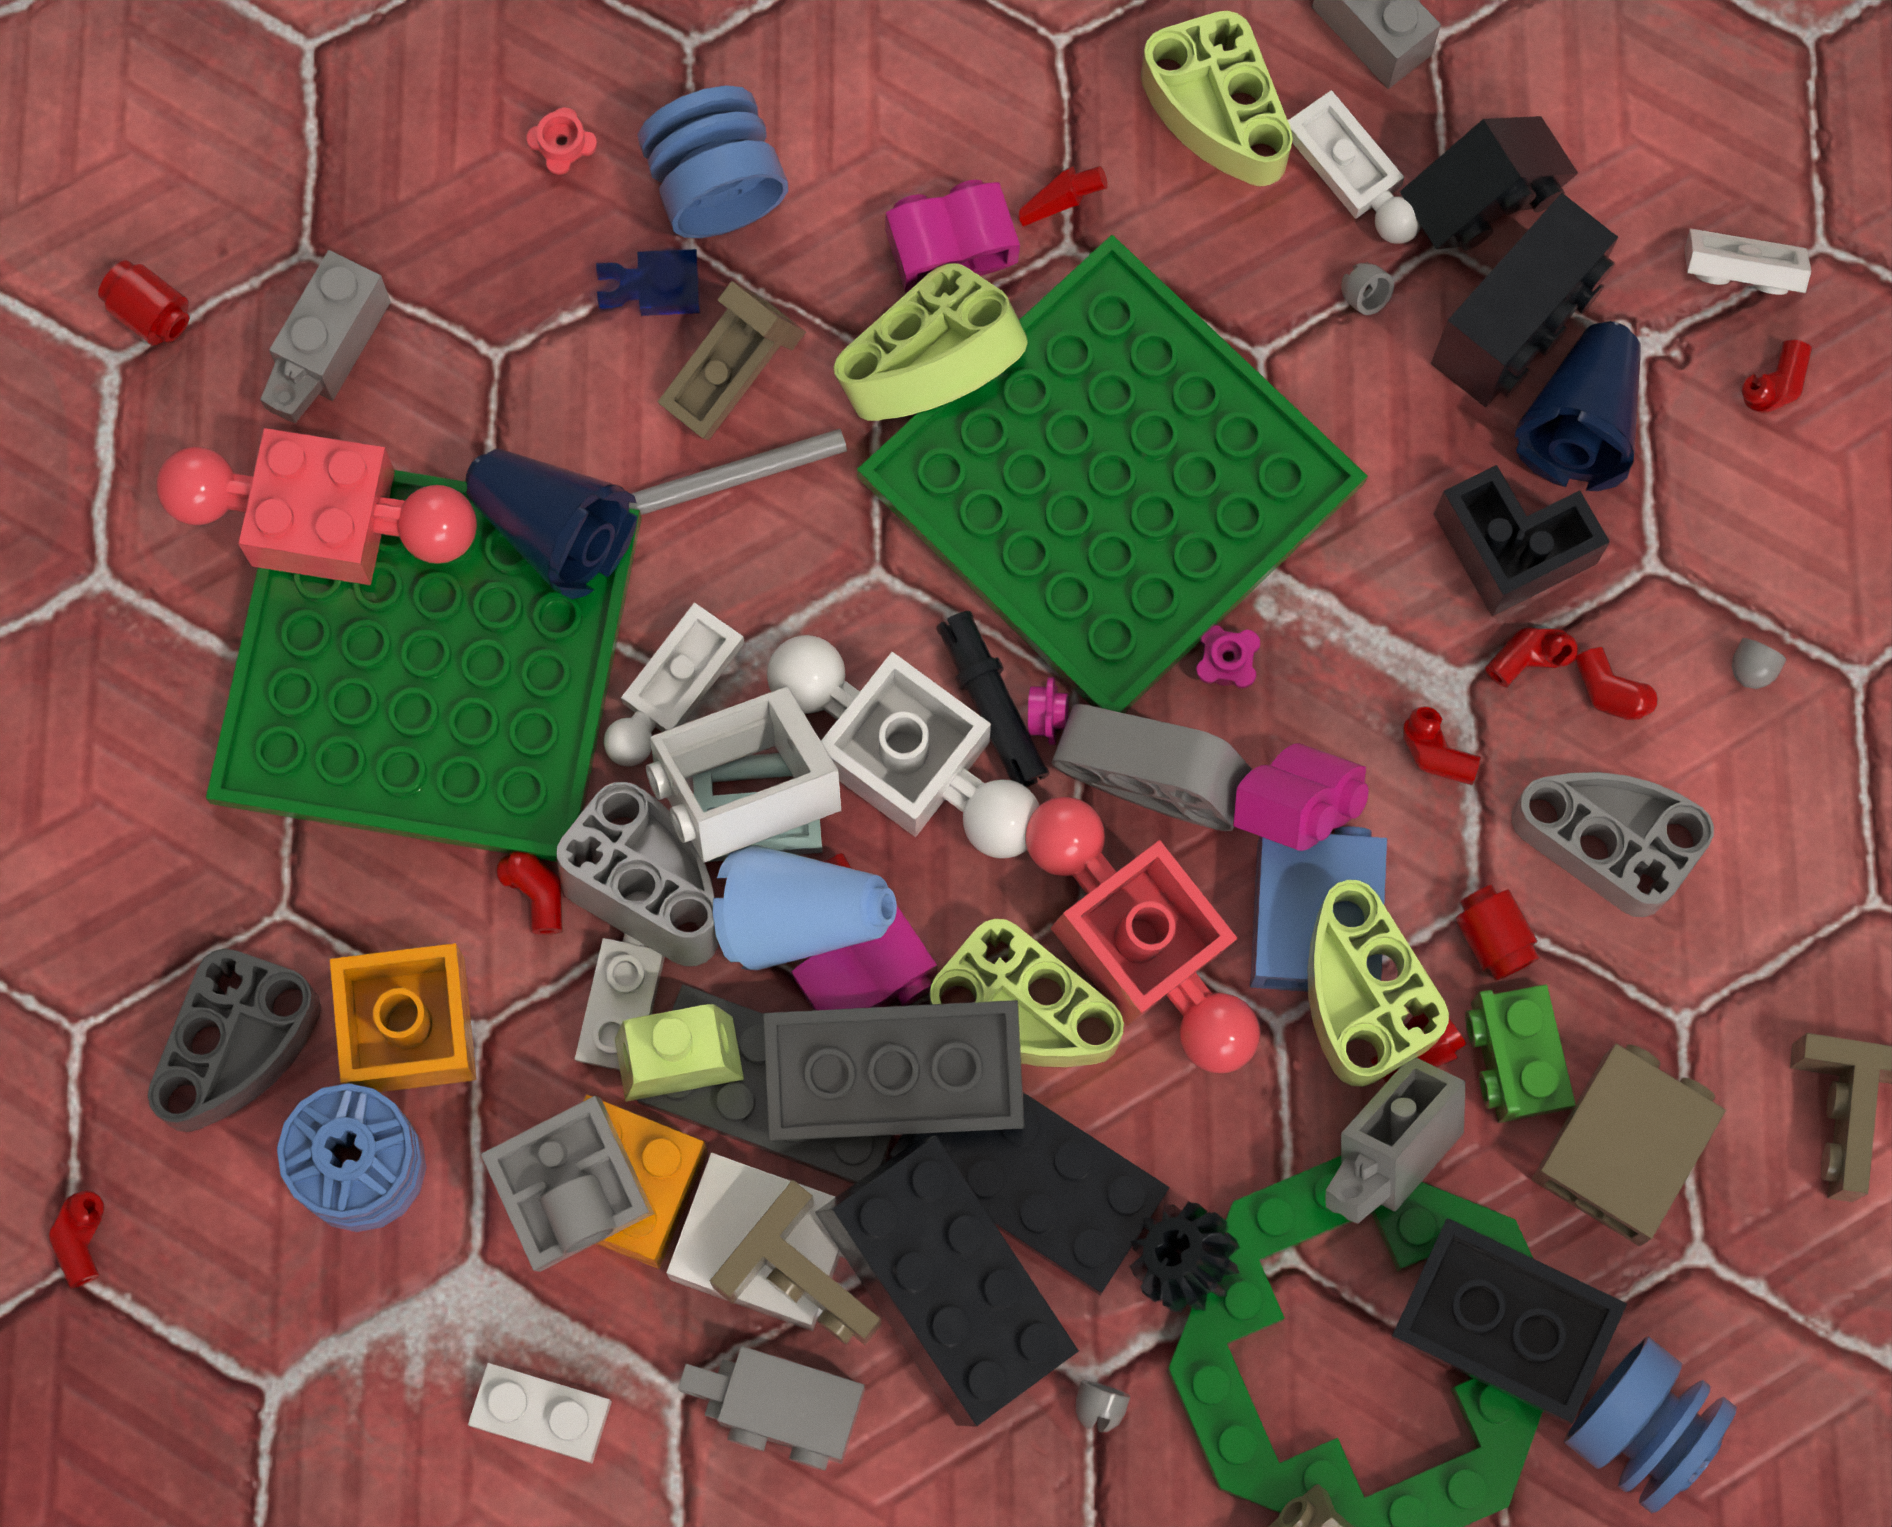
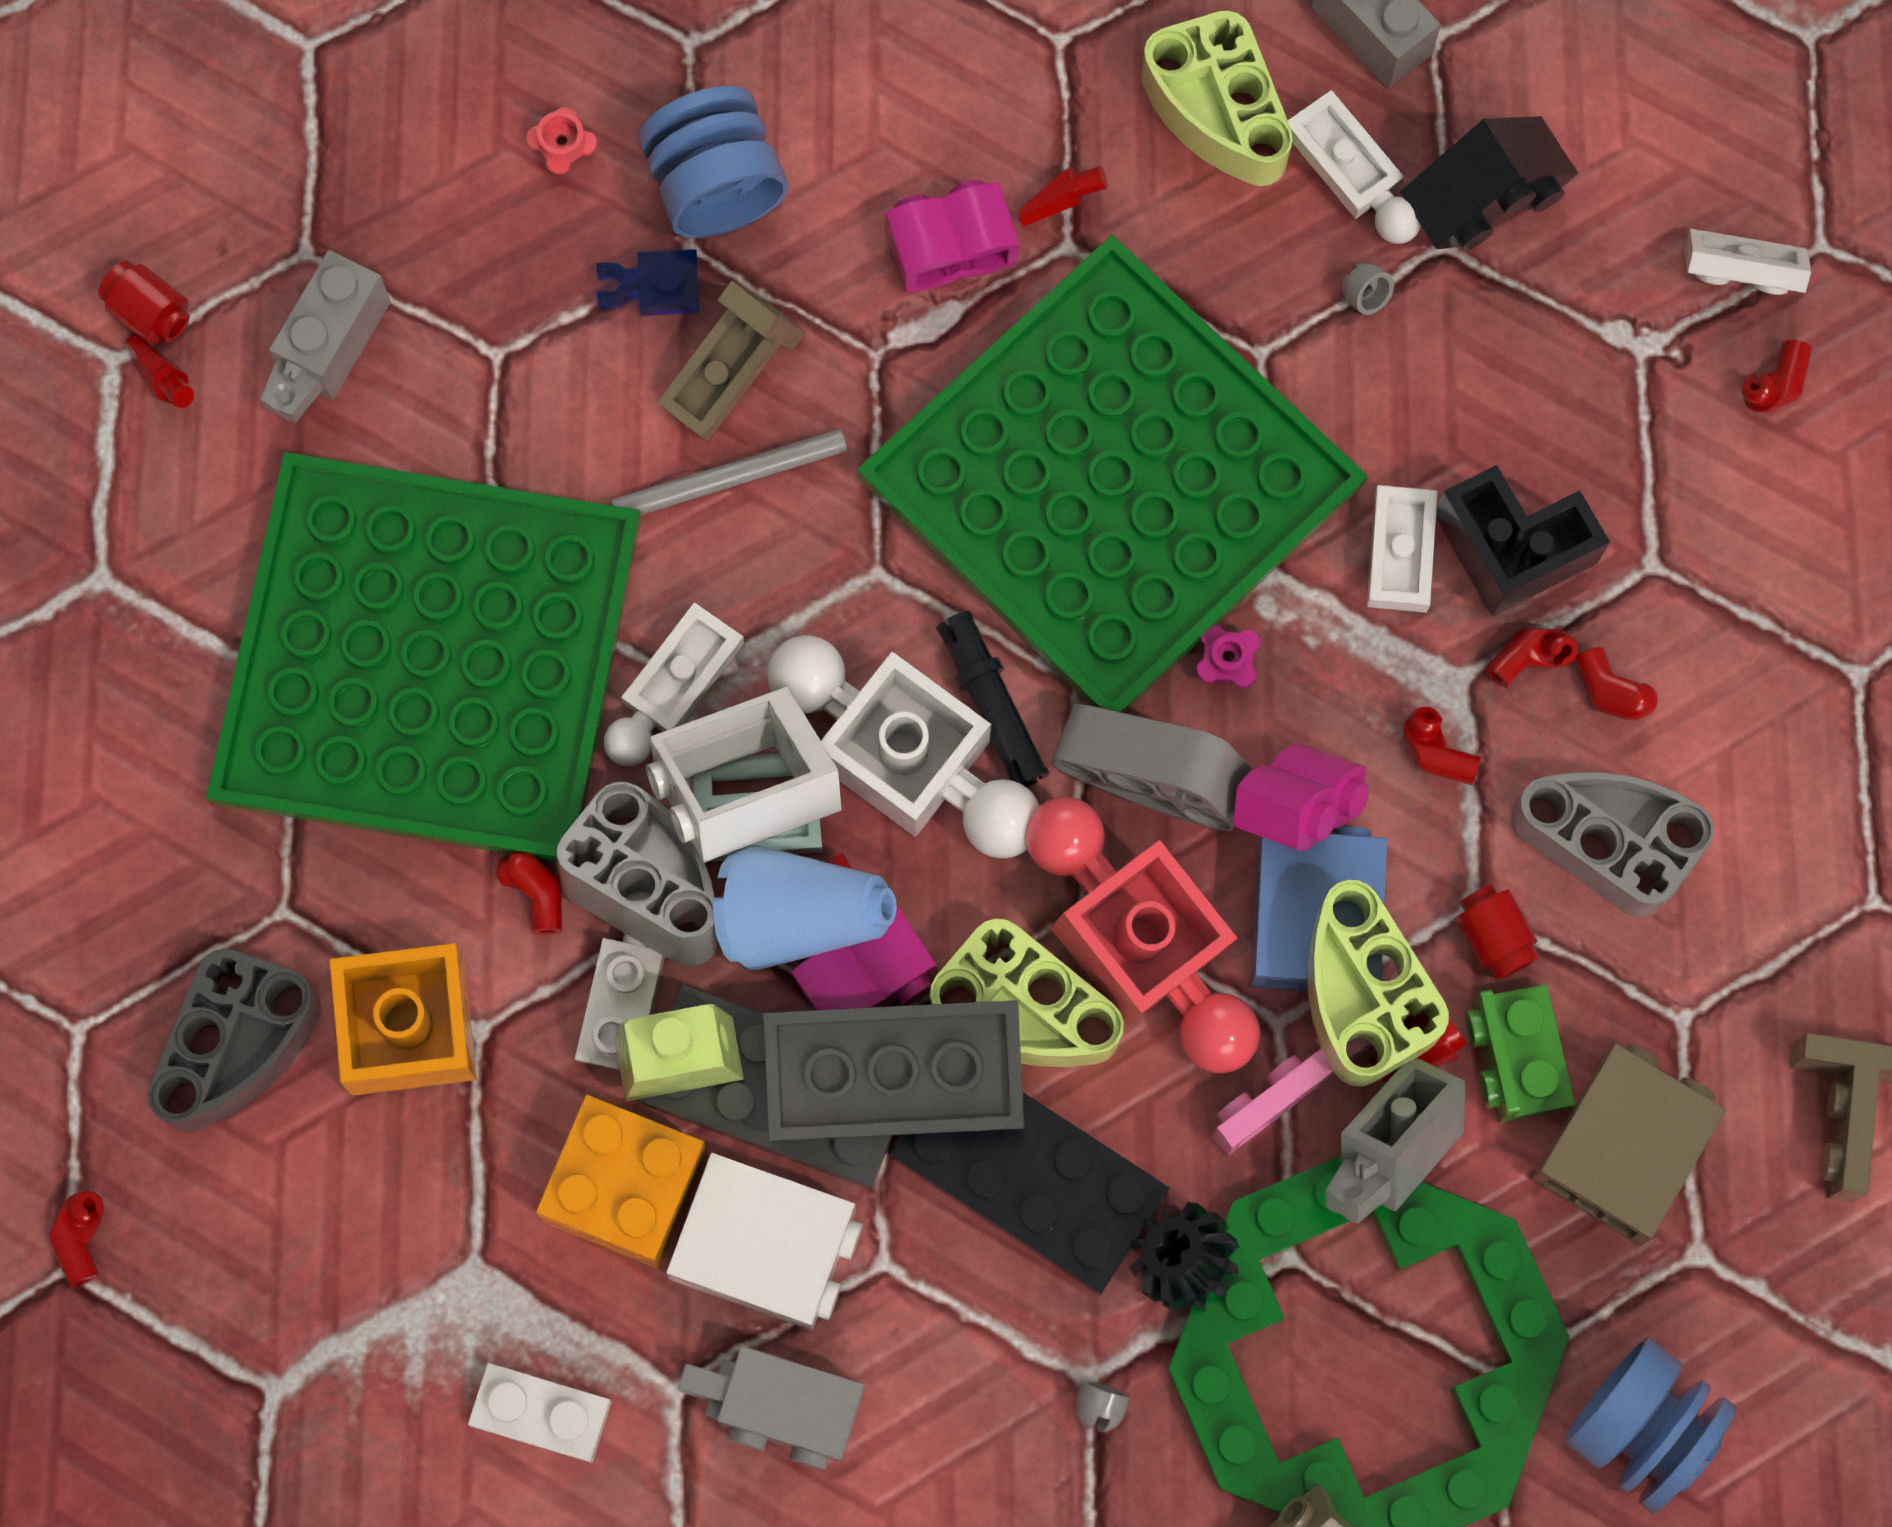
(162, 375): none -> red bar
(316, 506): coral brick -> none
(361, 1192): medium blue wheel -> none
(554, 517): dark blue cone -> none
(567, 1183): light grey plate -> none
(792, 1271): dark tan bracket -> none
(931, 346): yellowish green beam -> none
(947, 1282): black brick -> none
(1047, 710): dark pink plate -> none
(1290, 1085): none -> bright pink plate
(1402, 548): none -> white plate
(1509, 1321): black brick -> none
(1526, 302): black brick -> none
(1586, 412): dark blue cone -> none
(1756, 664): light grey hinge -> none

